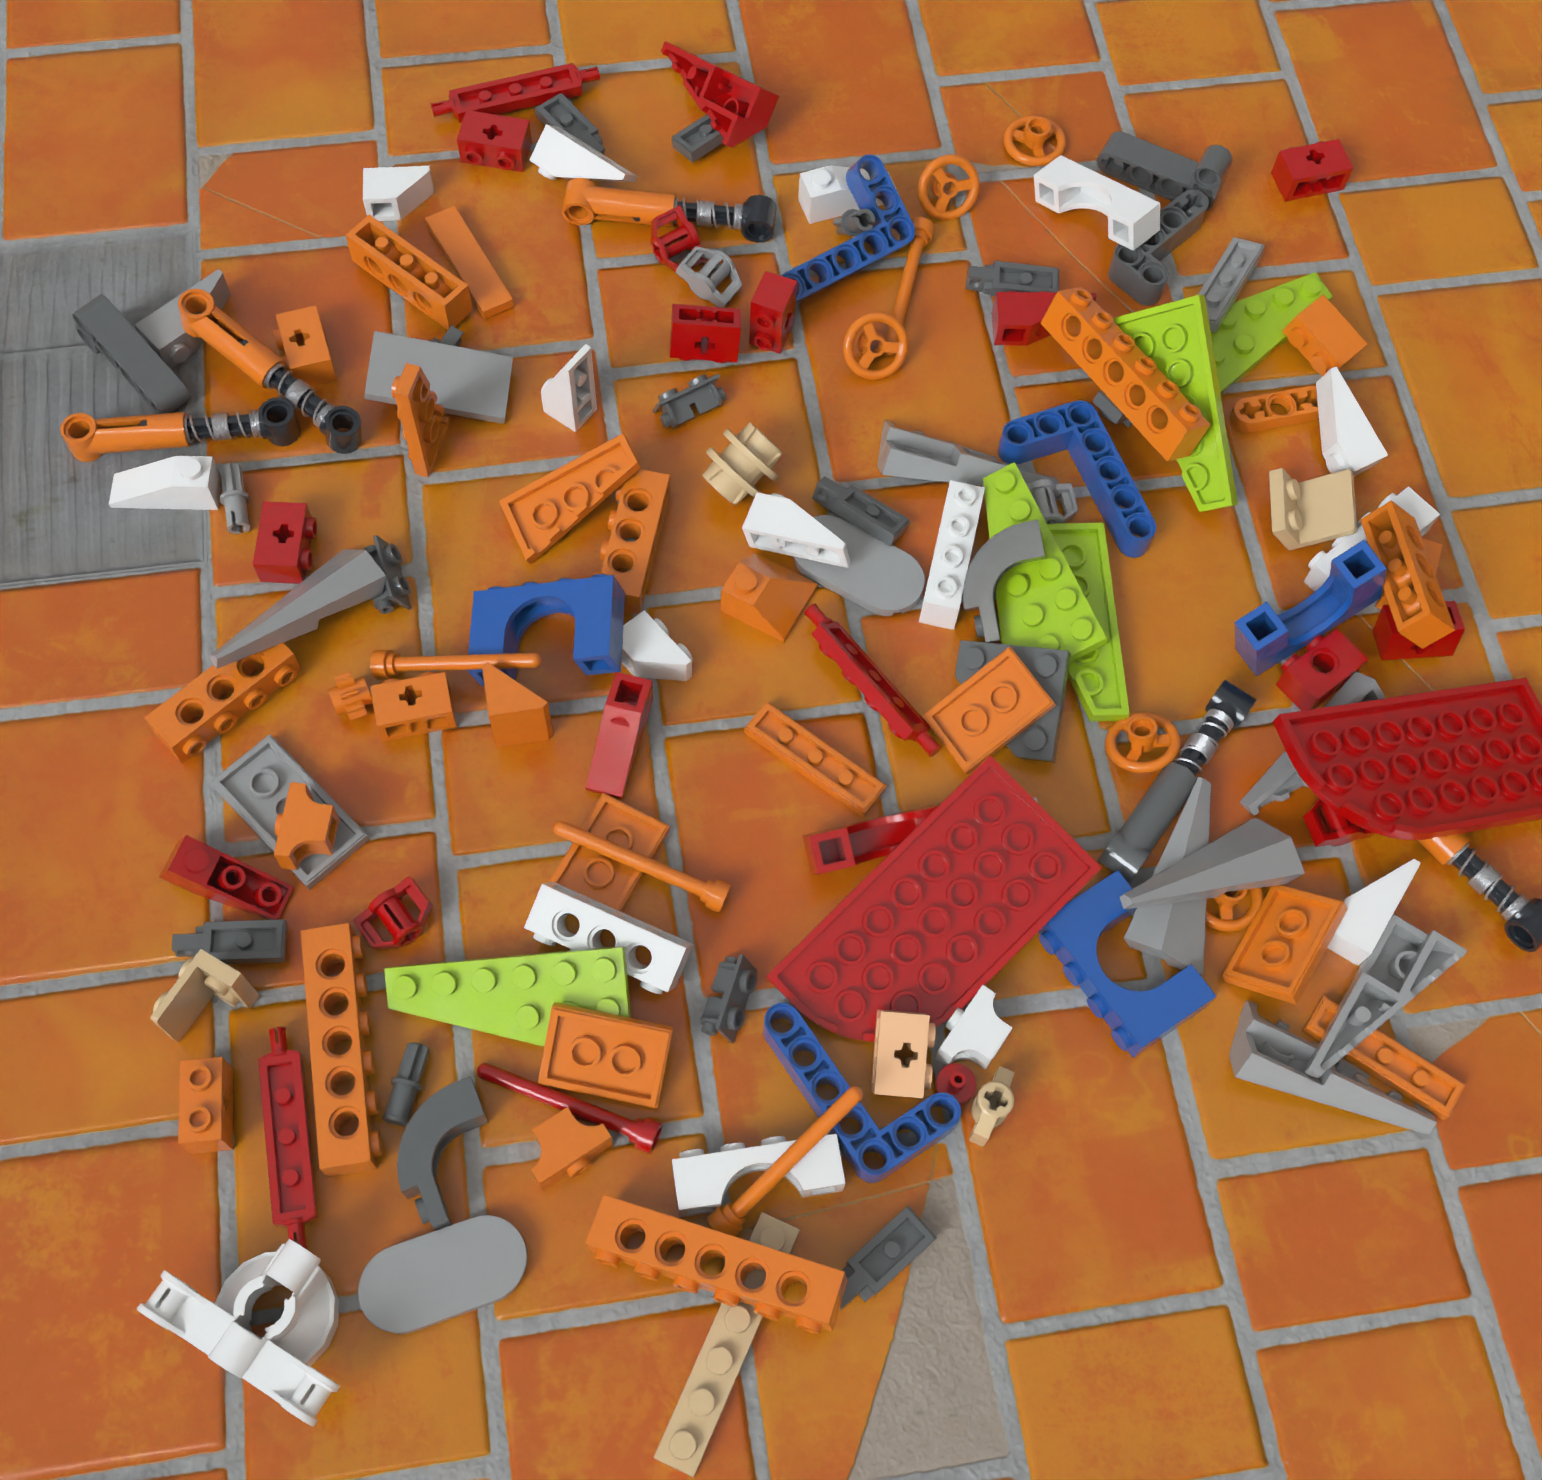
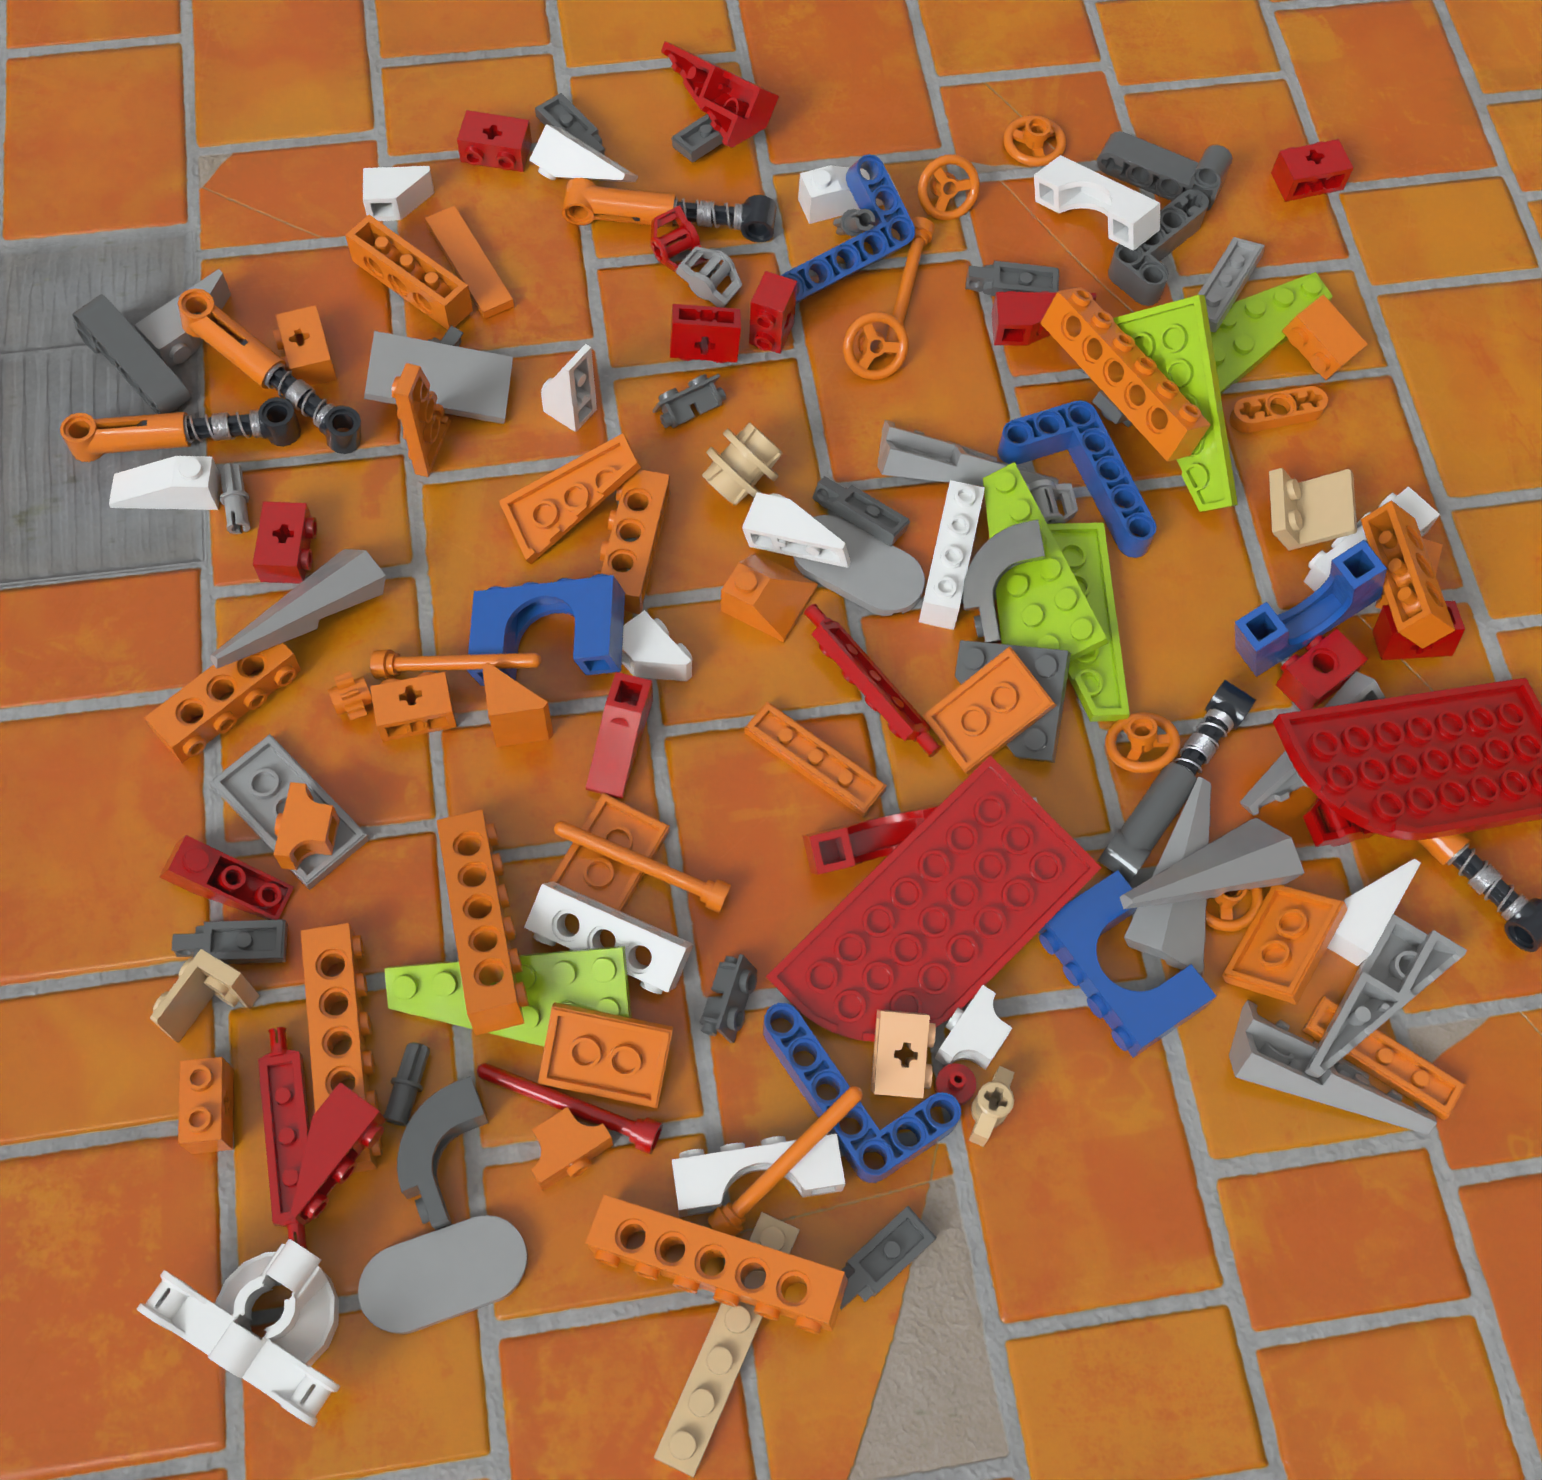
(334, 1142): none -> red slope
(389, 902): red piece -> none
(396, 587): dark grey hinge -> none
(481, 924): none -> orange brick
(516, 91): red plate -> none
(1344, 429): white slope -> none

